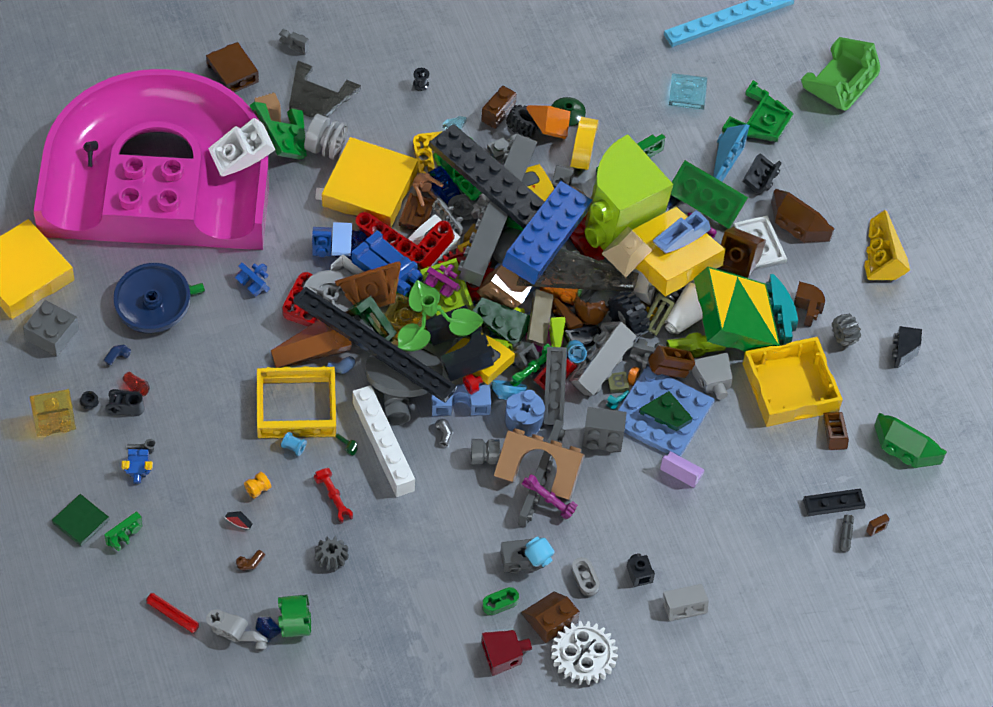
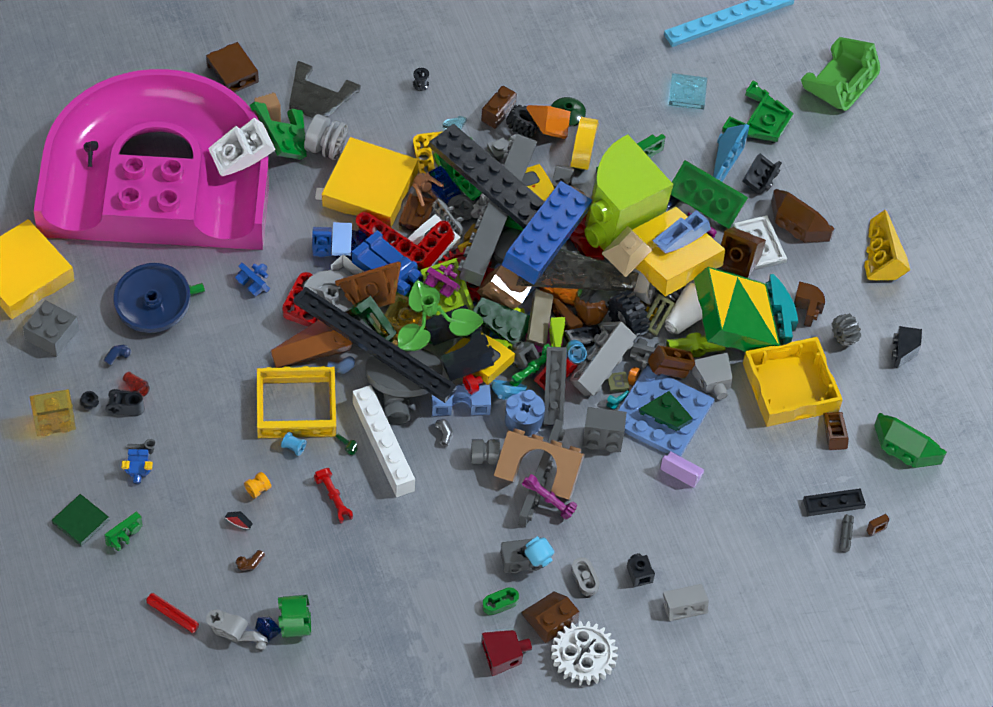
(296, 41): dark grey plate -> none
(331, 546): dark grey gear -> none

